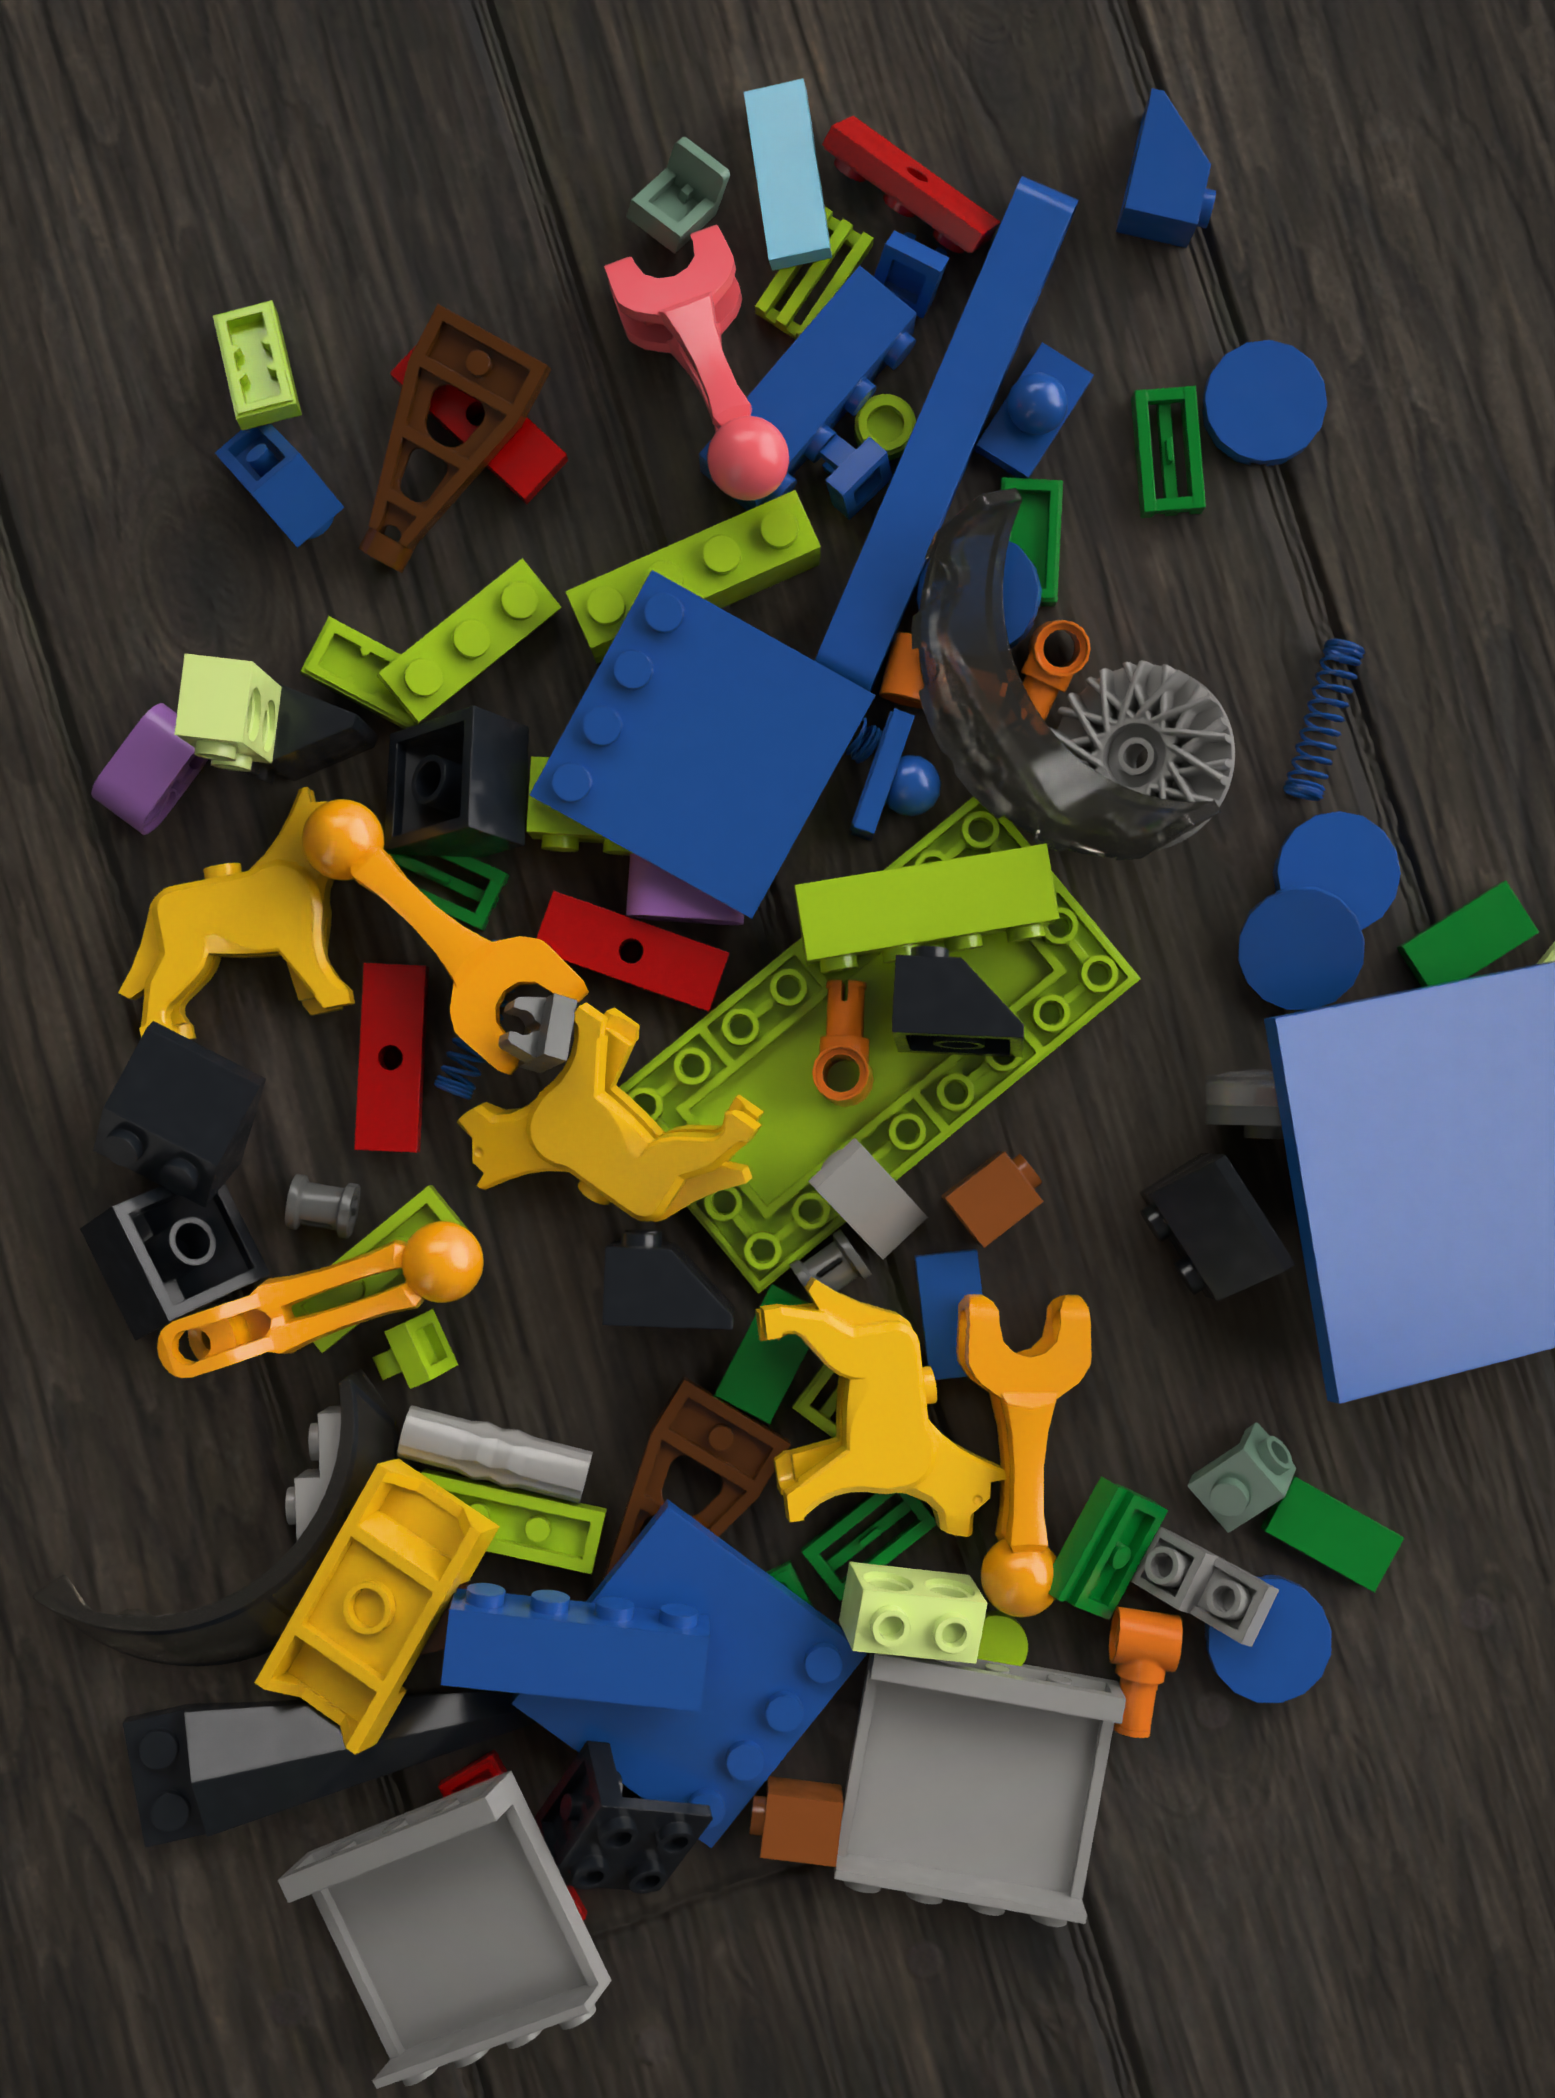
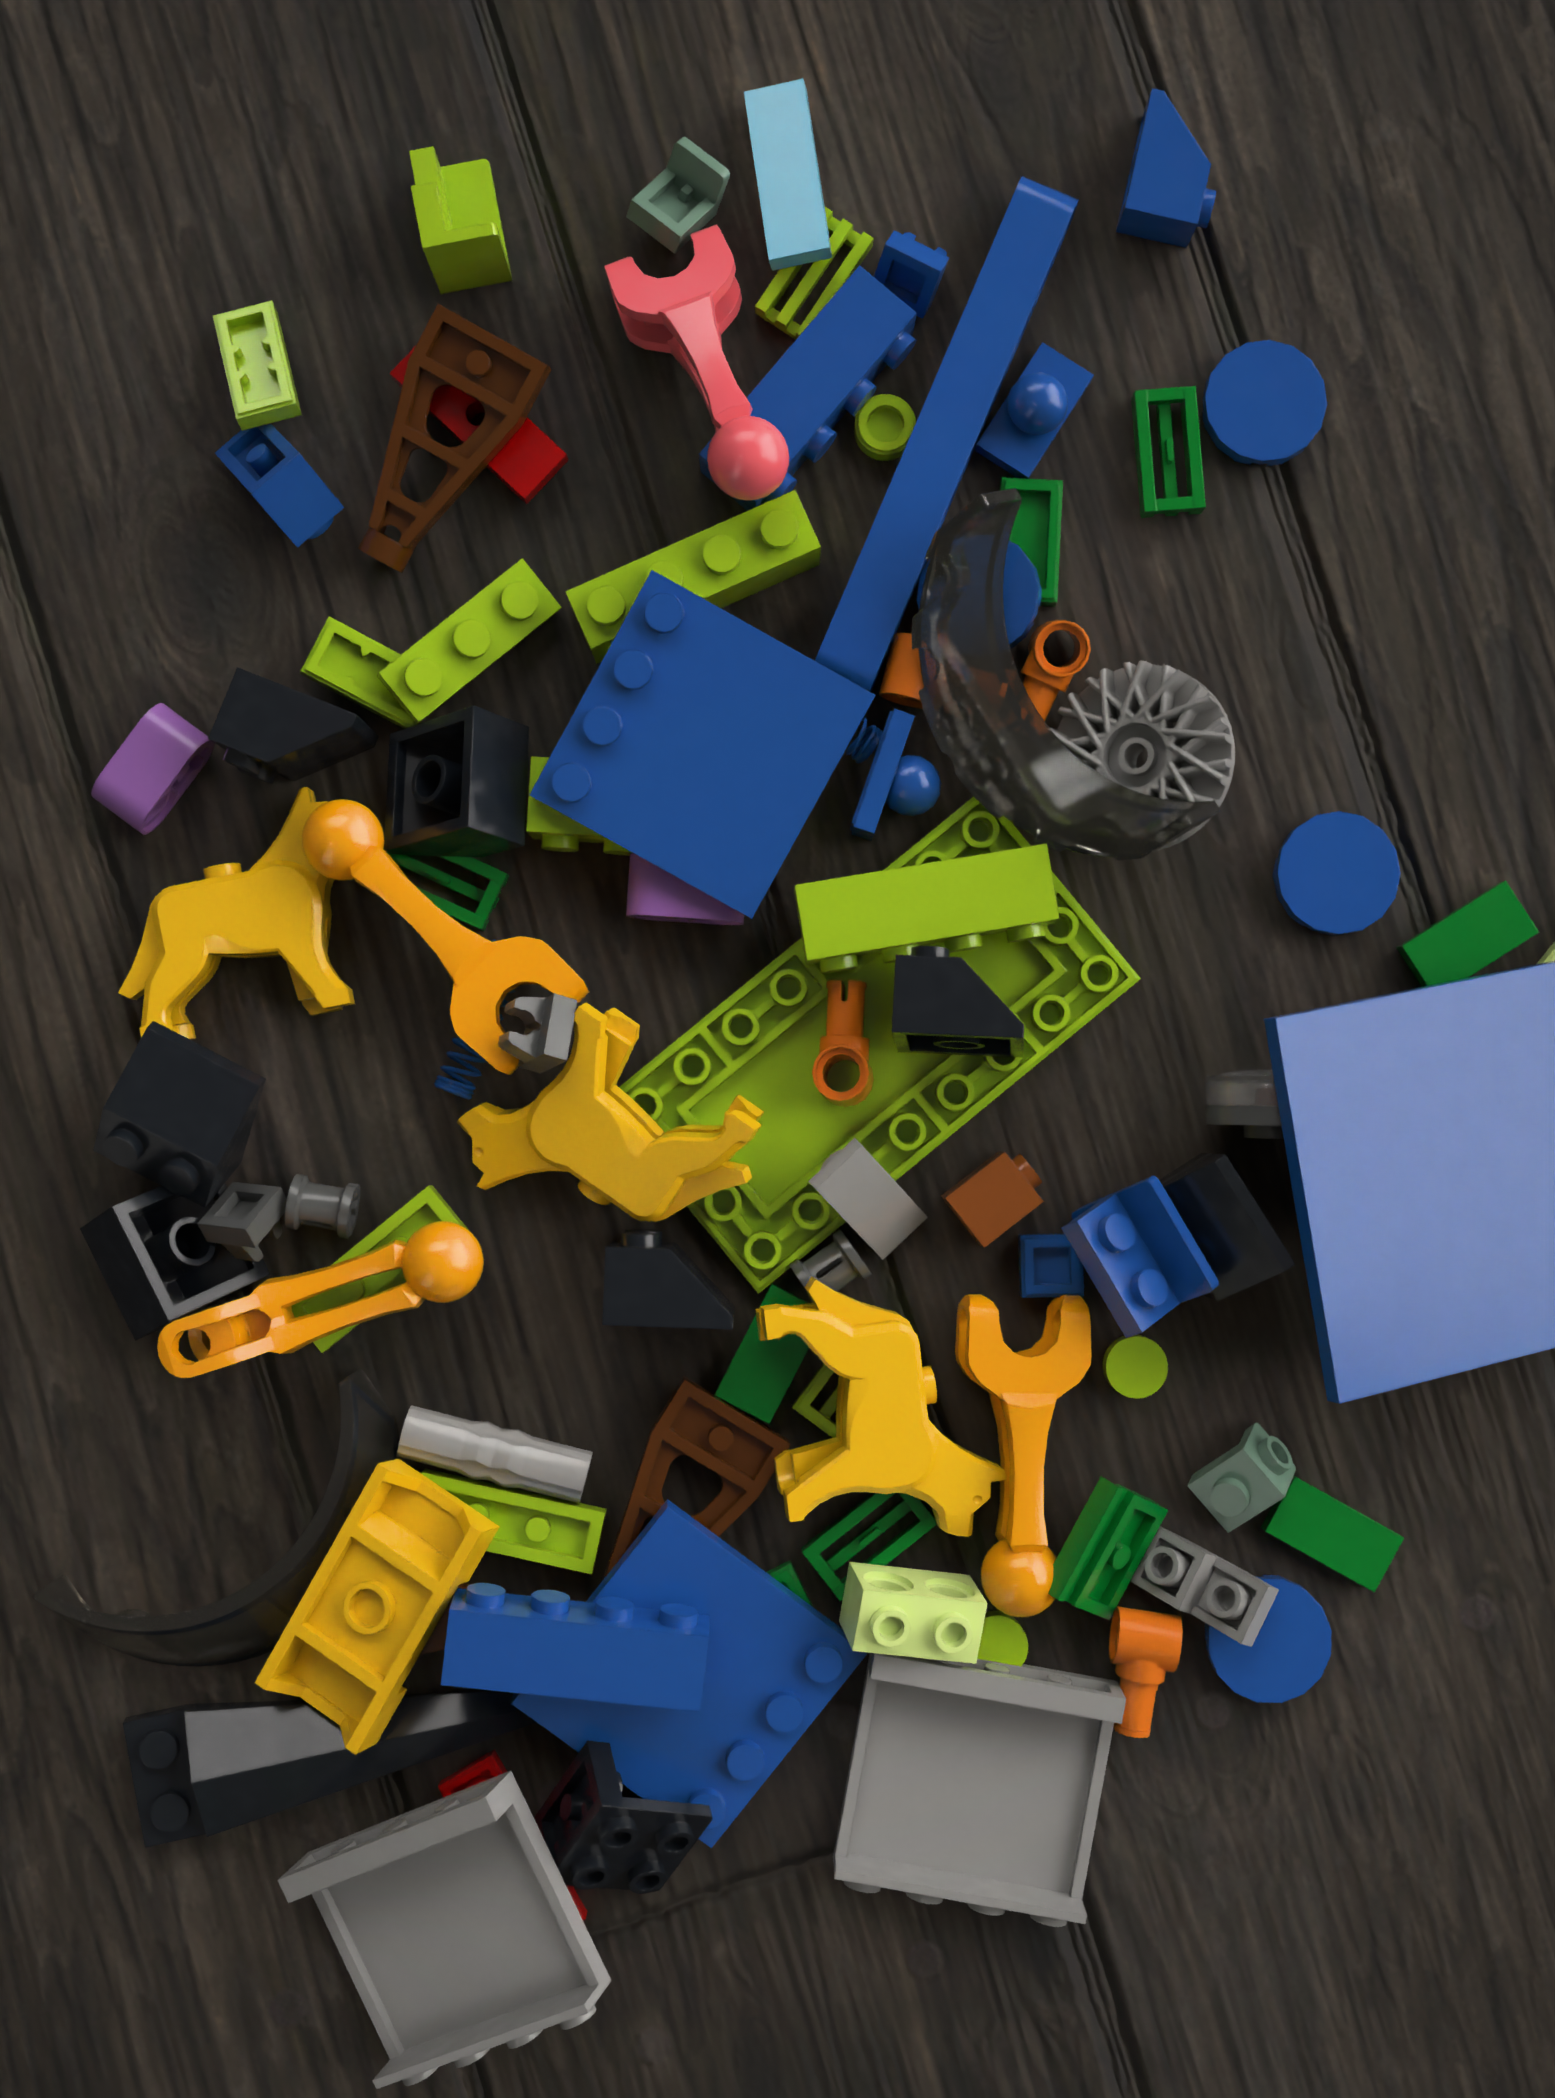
(228, 711): yellowish green brick -> none
(244, 1218): none -> dark grey tile
(311, 1485): light grey slope -> none
(391, 1017): red tile -> none
(416, 1350): lime tile -> none
(459, 222): none -> lime panel
(669, 963): red tile -> none
(798, 1821): dark orange brick -> none
(854, 473): blue tile -> none
(909, 186): red tile -> none
(941, 1285): blue tile -> none
(1048, 1266): none -> blue tile
(1135, 1366): none -> lime tile
(1139, 1254): none -> blue bracket
(1301, 948): blue tile -> none
(1343, 652): blue piece -> none

